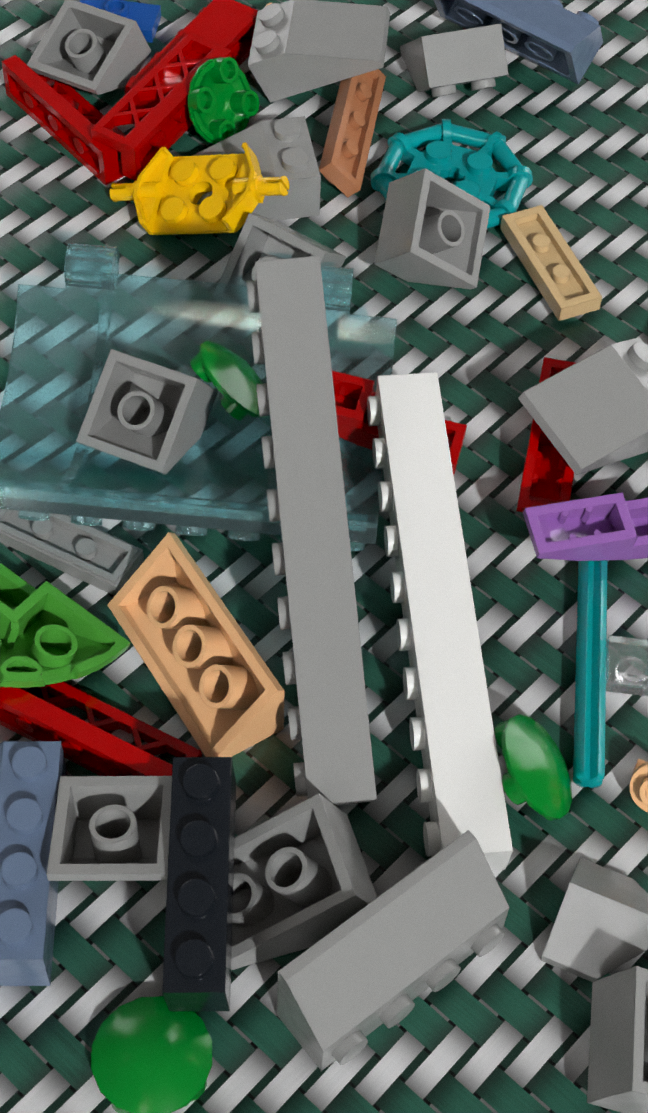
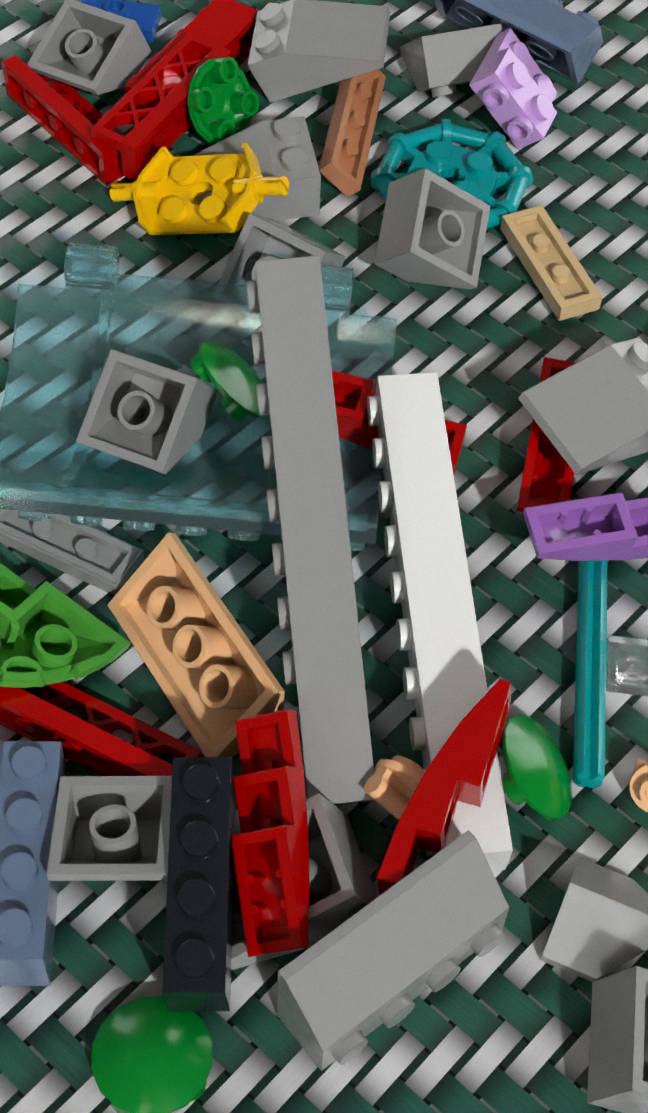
(273, 840): none -> red slope
(394, 783): none -> light nougat plate
(454, 775): none -> red slope
(515, 90): none -> lavender plate

